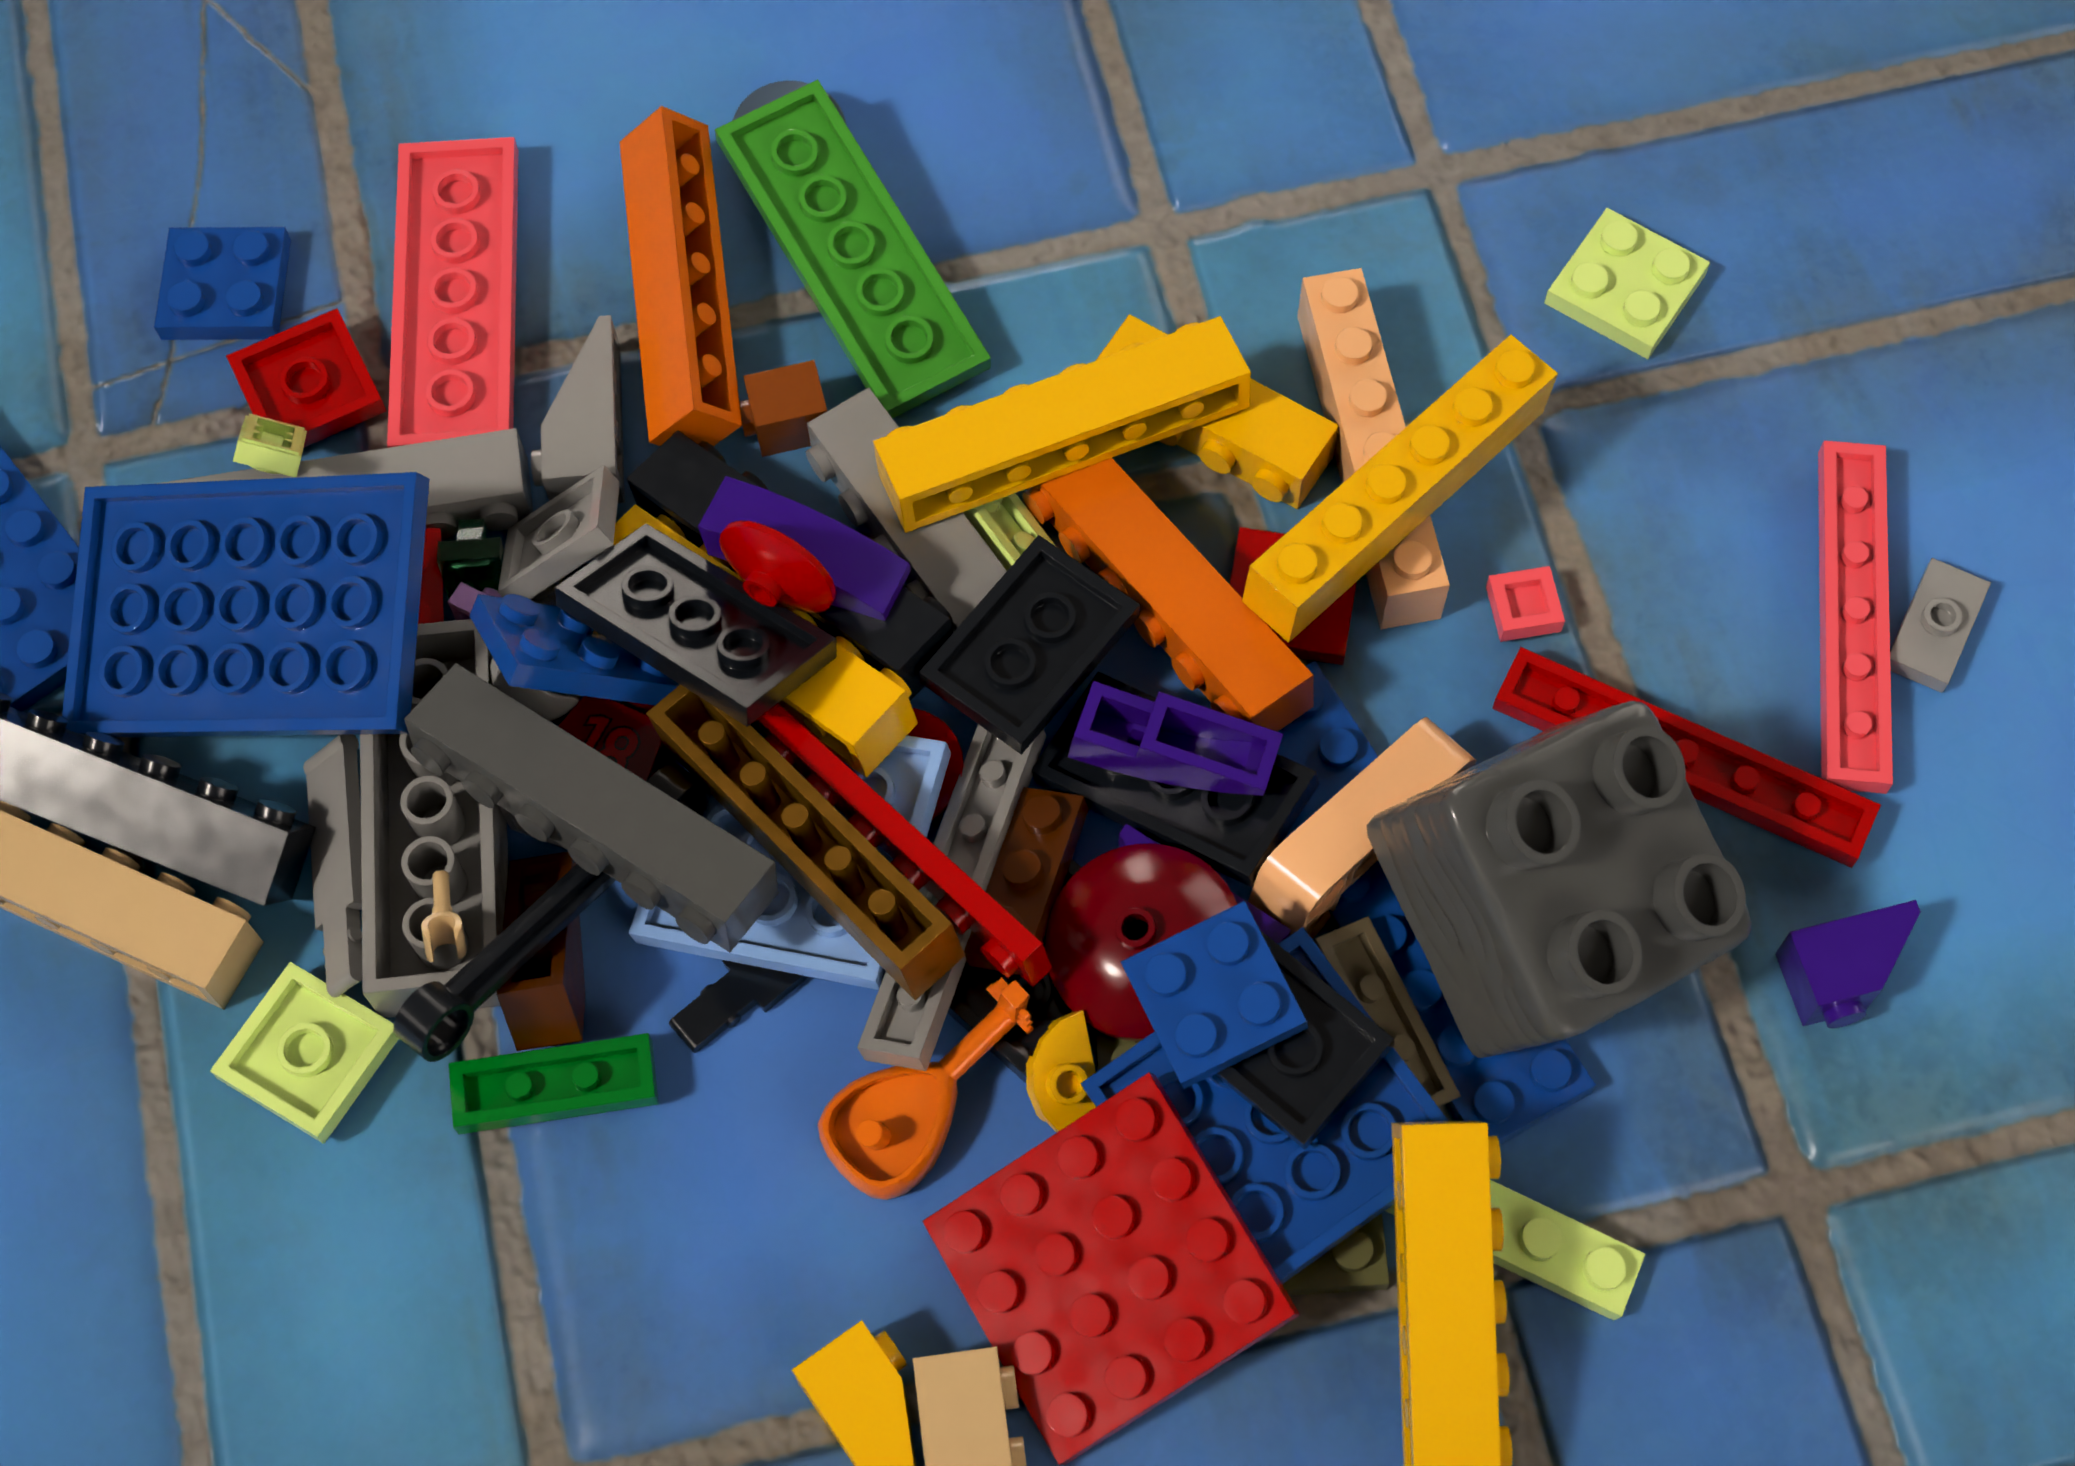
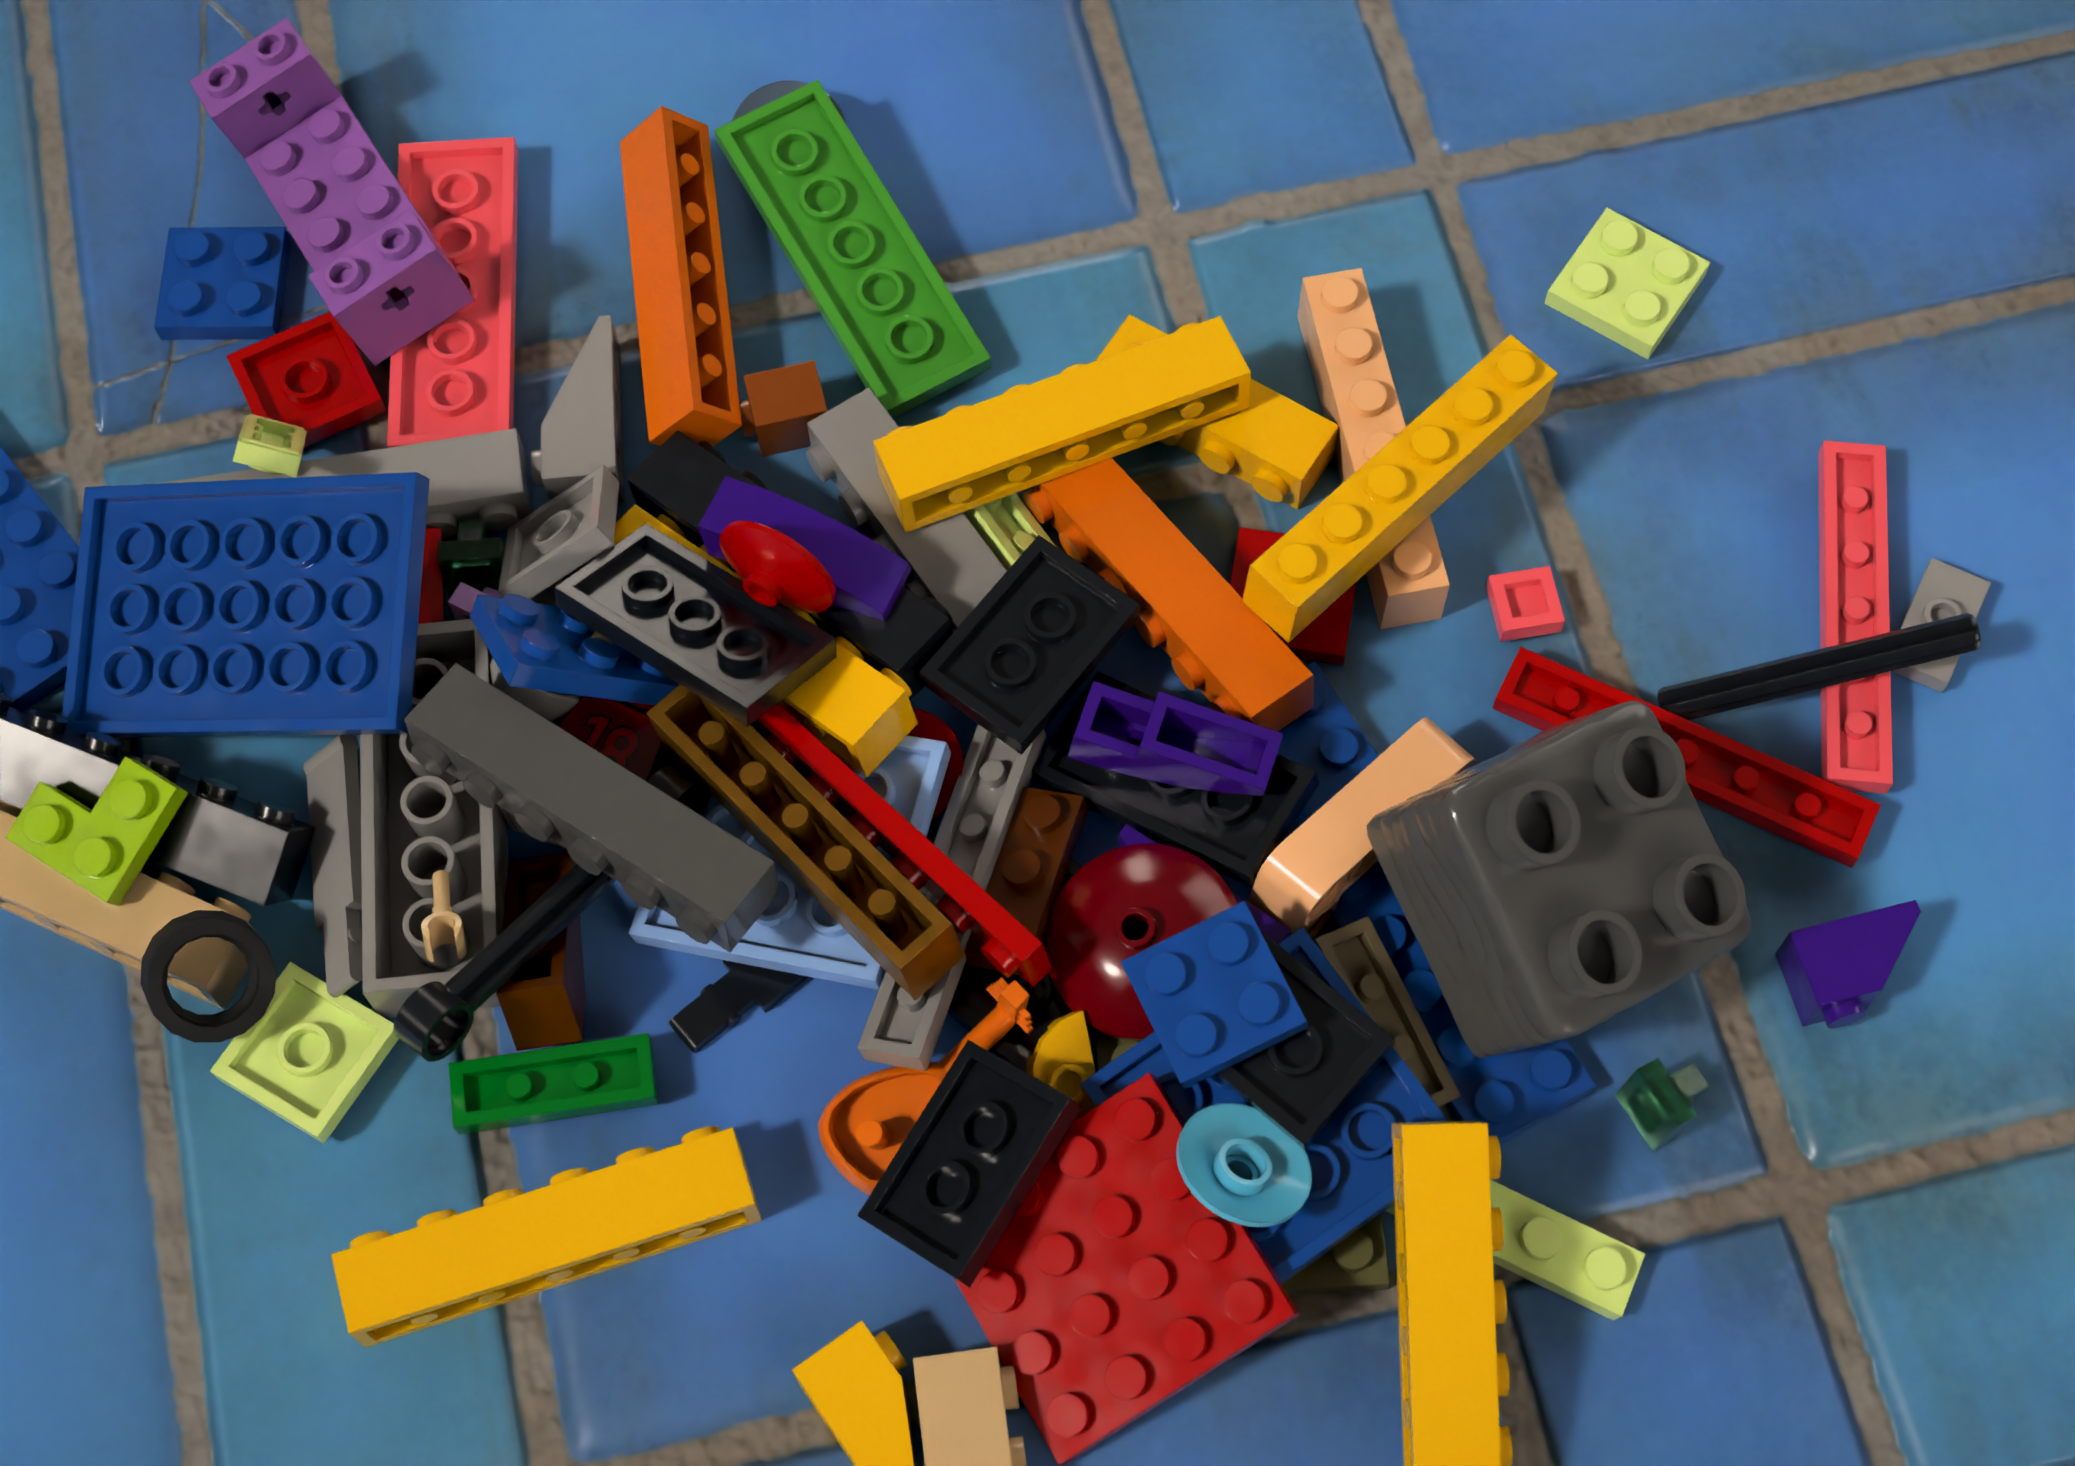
(102, 845): none -> lime plate
(226, 1023): none -> black tyre
(333, 192): none -> medium lavender plate
(544, 1236): none -> yellow brick
(969, 1162): none -> black plate
(1243, 1165): none -> medium azure dish
(1661, 1101): none -> clear green tile
(1822, 667): none -> black axle

